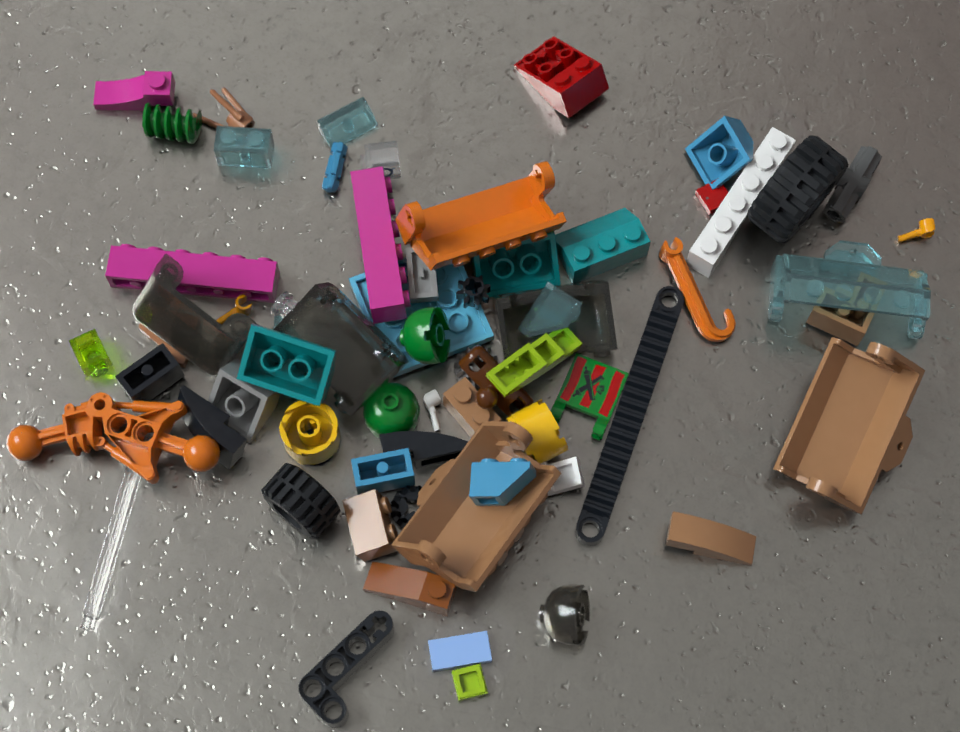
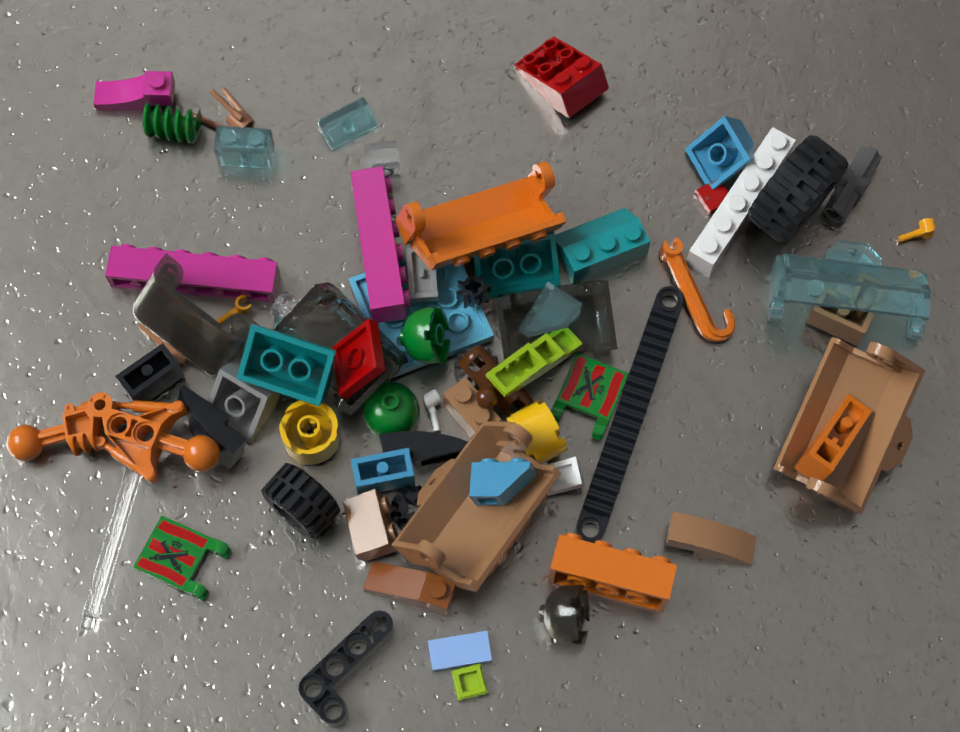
(85, 348): clear neon green brick -> none
(175, 555): none -> flag
(334, 167): dark azure axle -> none
(358, 358): none -> red plate
(613, 572): none -> orange brick
(833, 439): none -> orange slope

